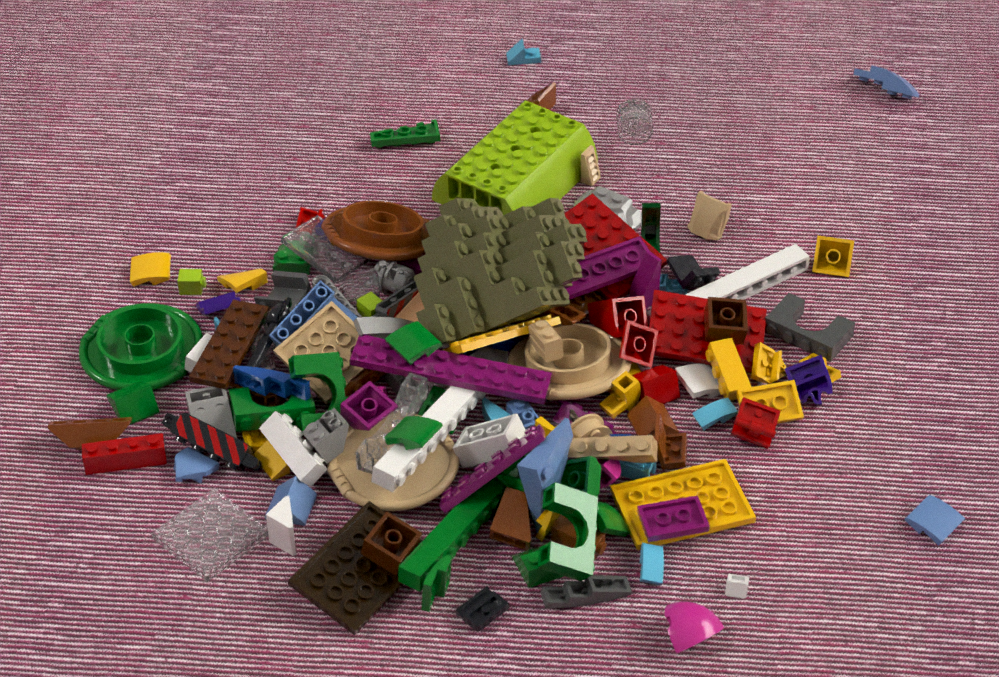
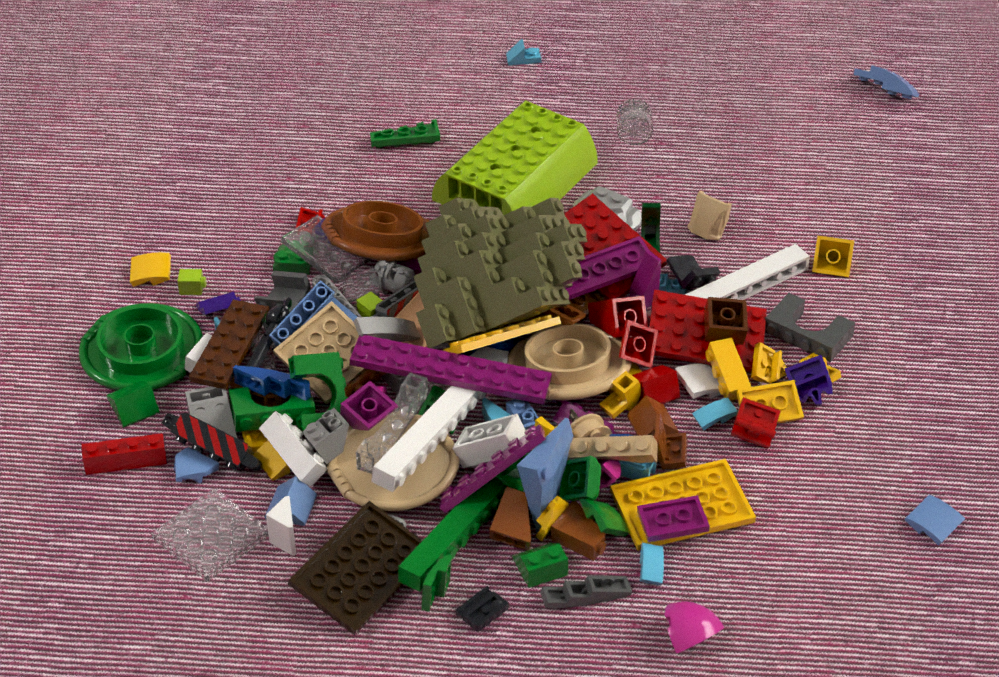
(78, 432): dark orange wedge -> none
(242, 280): yellow slope -> none
(390, 542): reddish brown brick -> none
(413, 342): green slope -> none
(413, 432): green slope -> none
(545, 97): dark orange slope -> none
(545, 341): tan brick -> none
(582, 512): arch -> none
(589, 167): tan slope -> none
(737, 586): white slope -> none

